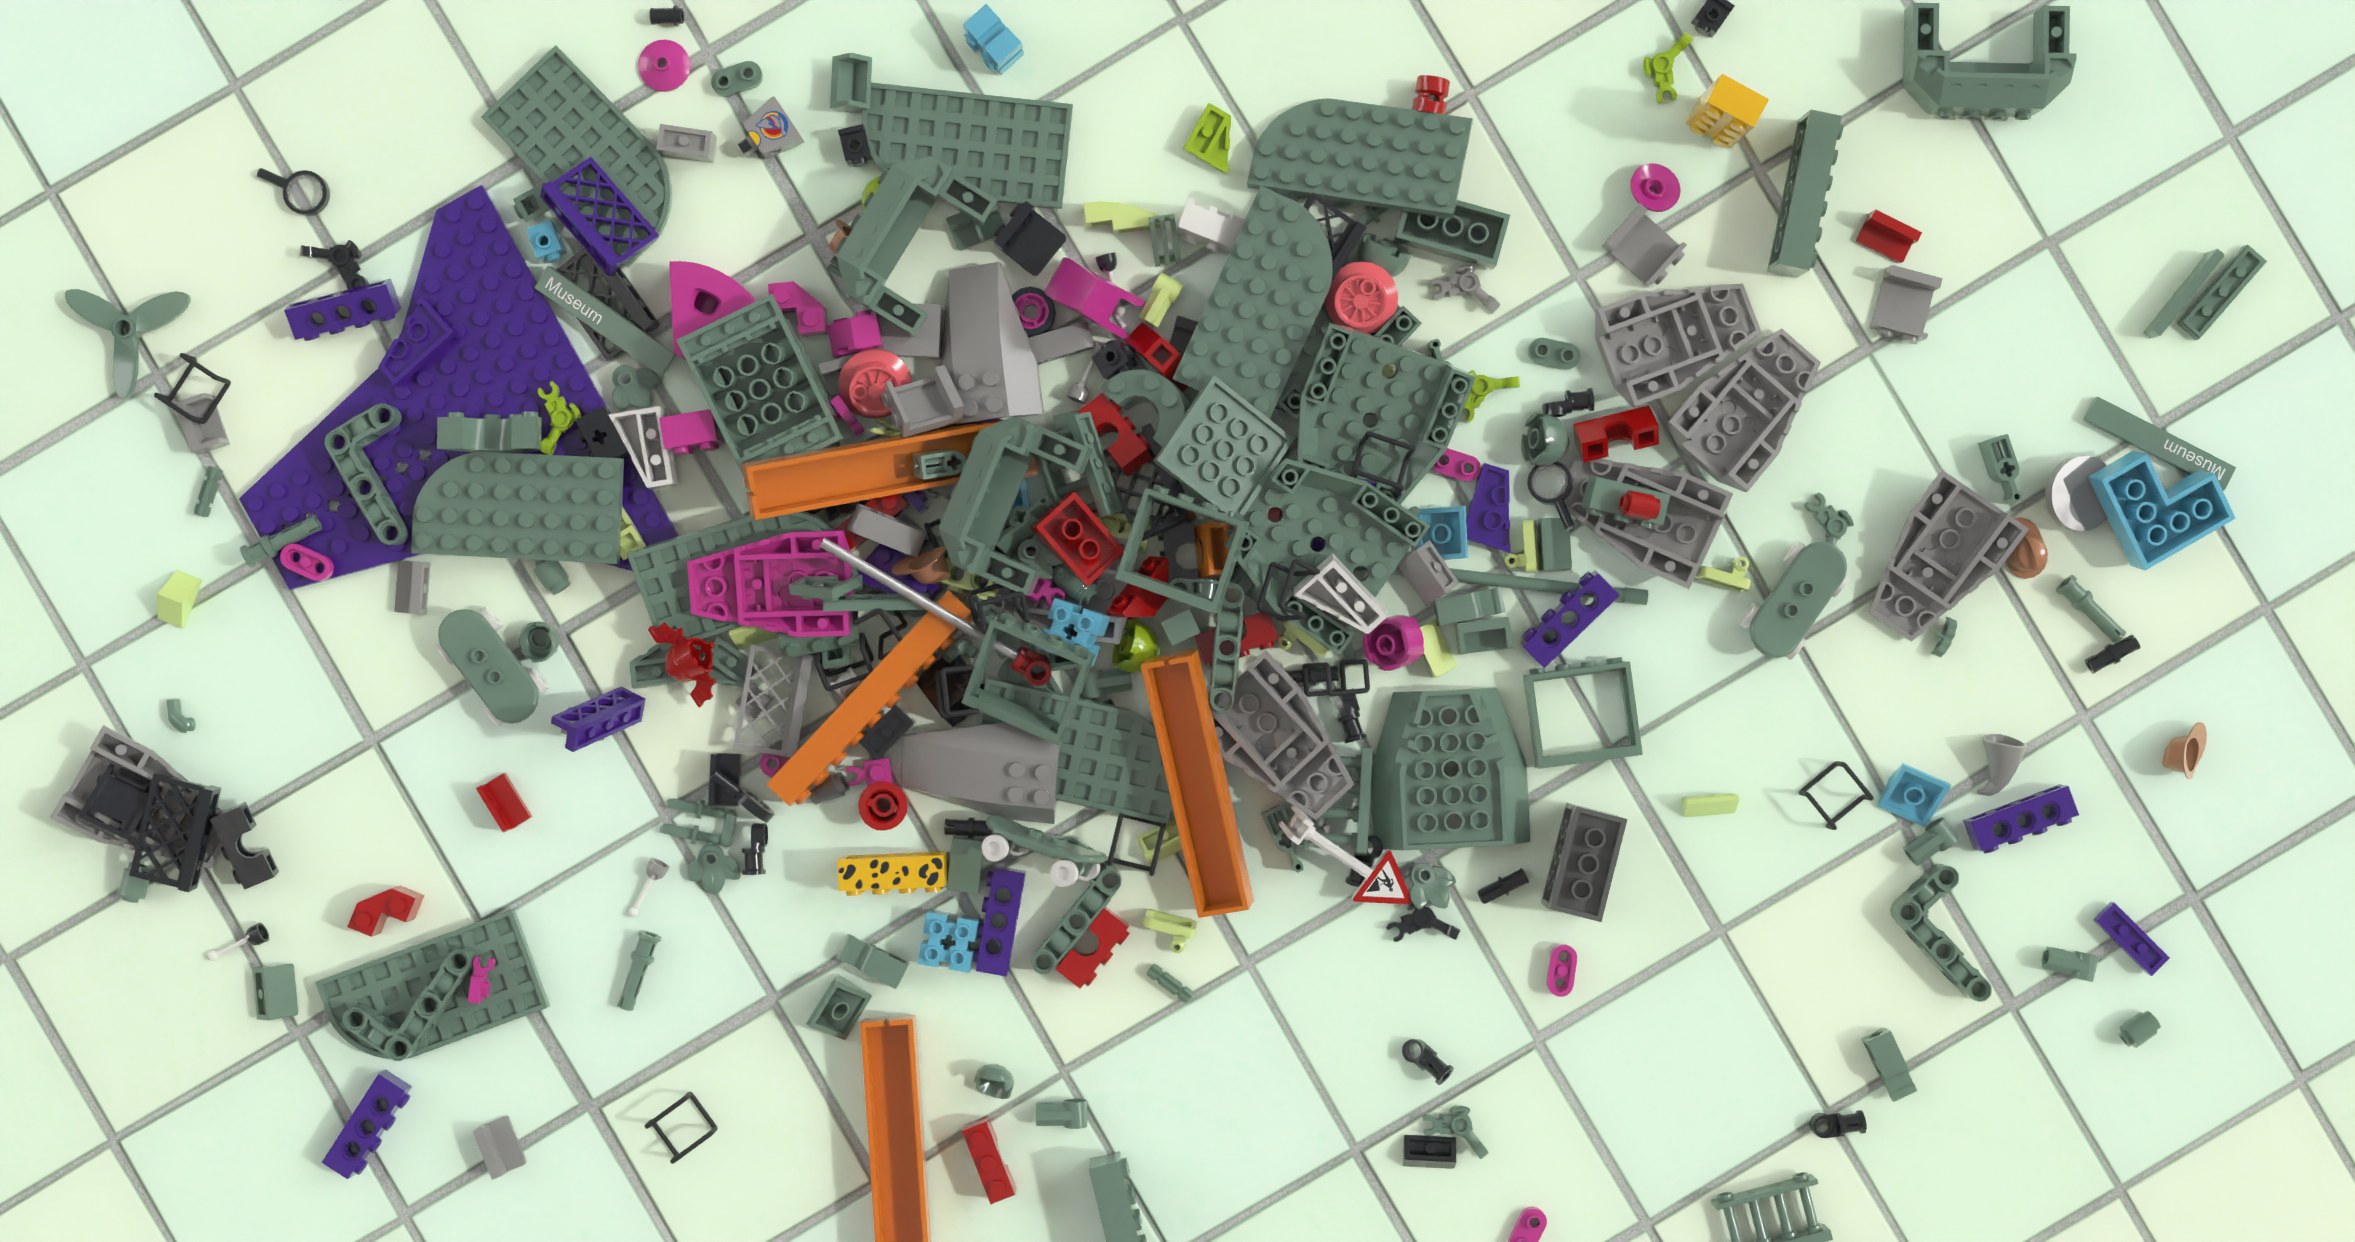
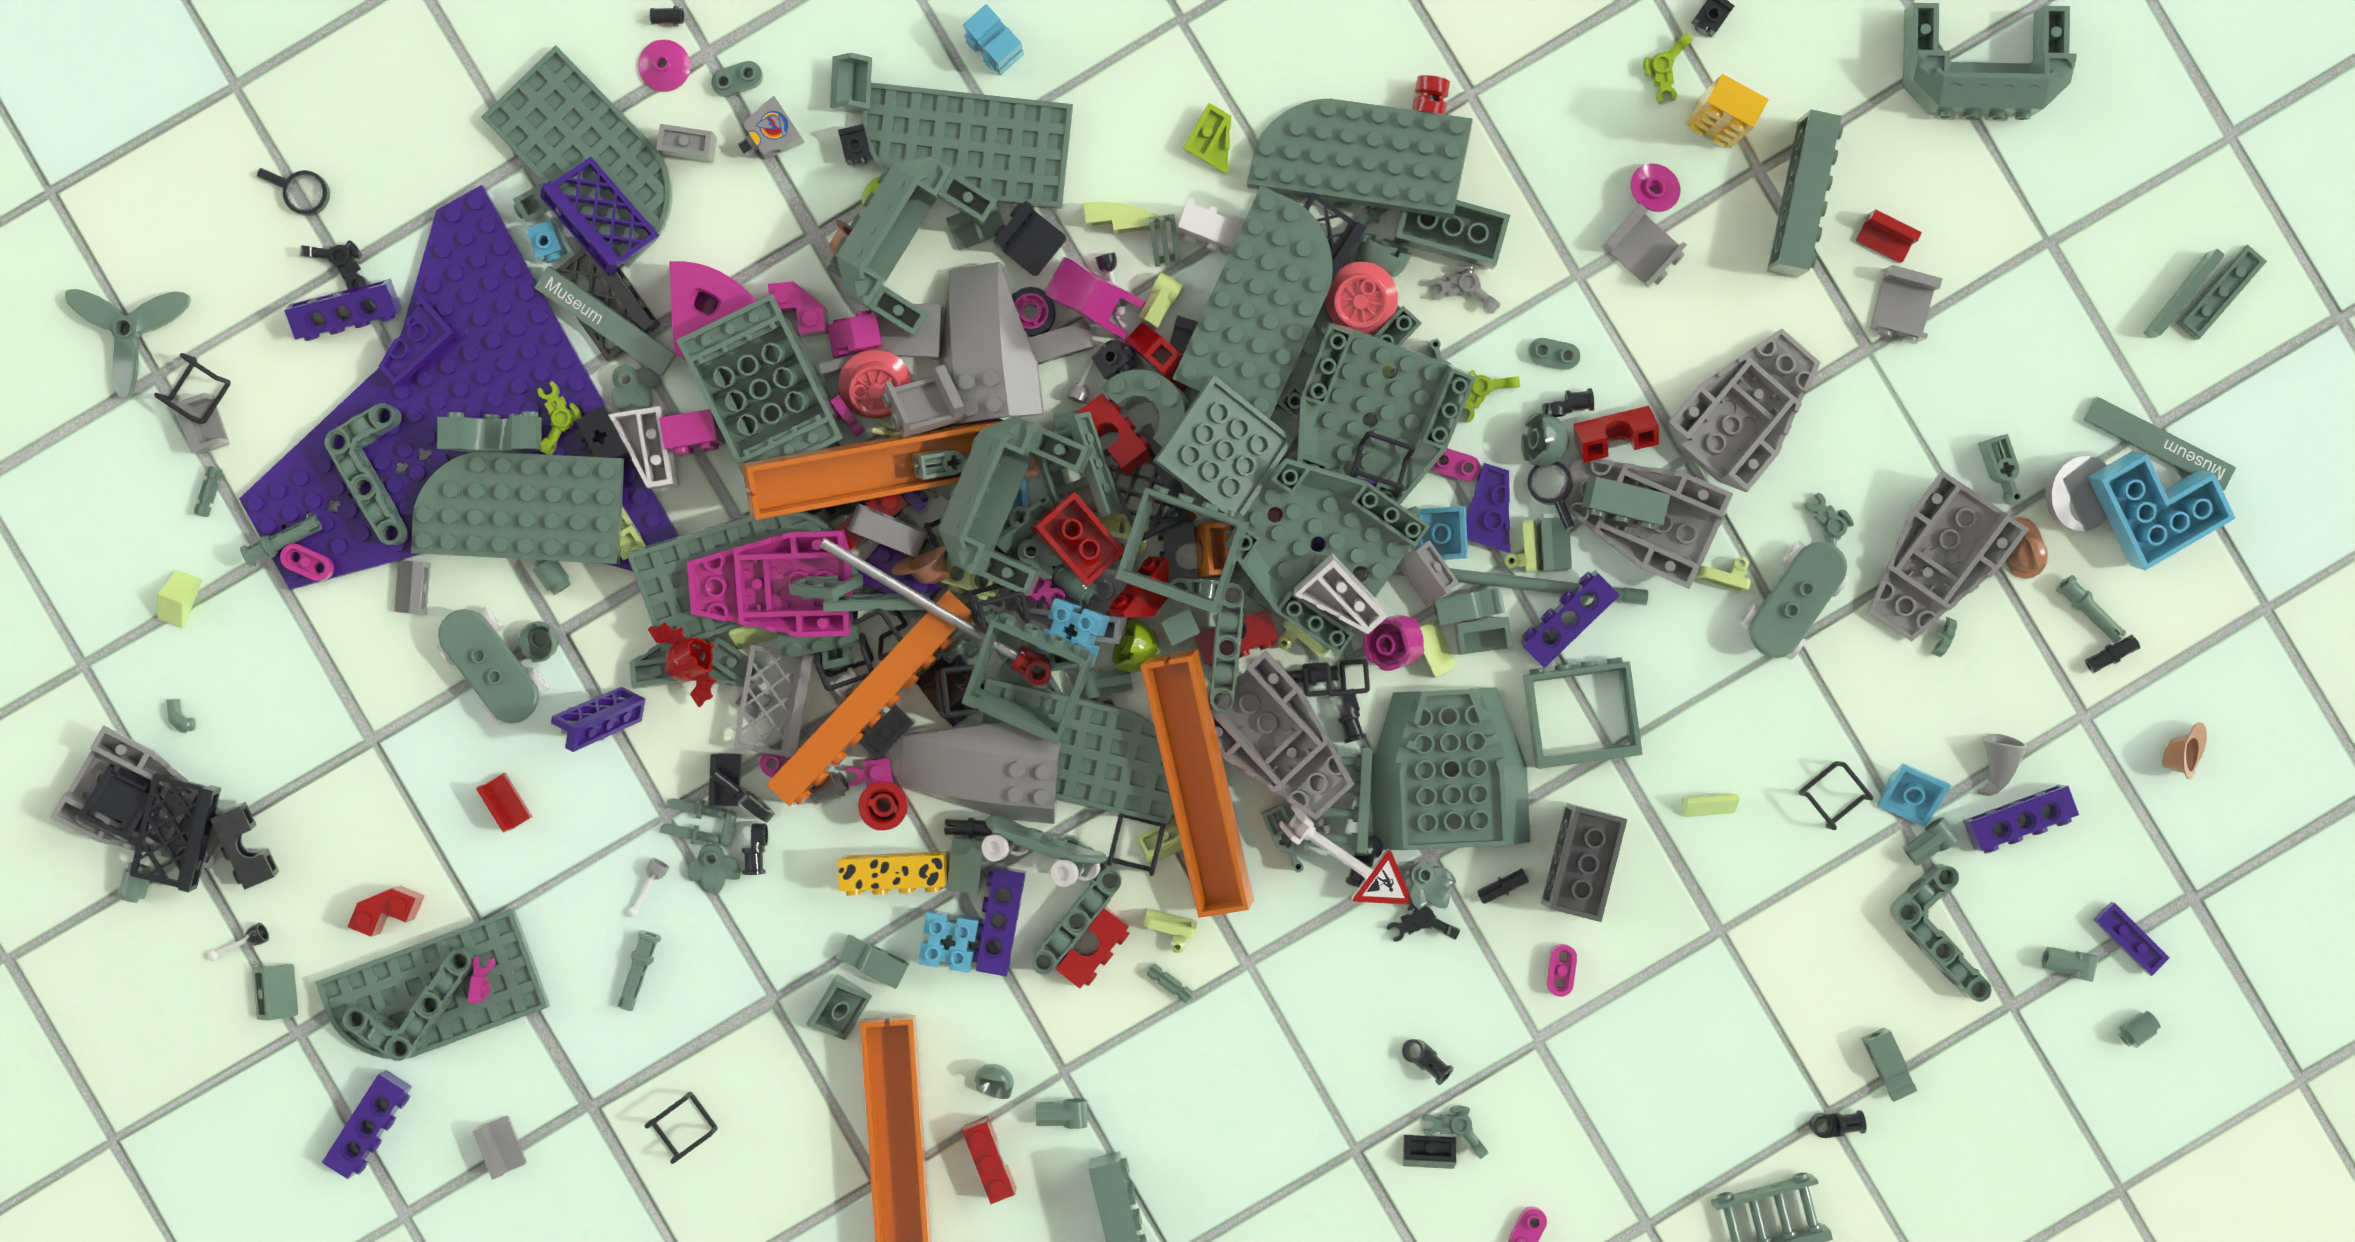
(1291, 572): black piece -> none
(1639, 505): red brick -> none
(1671, 337): light grey wedge -> none

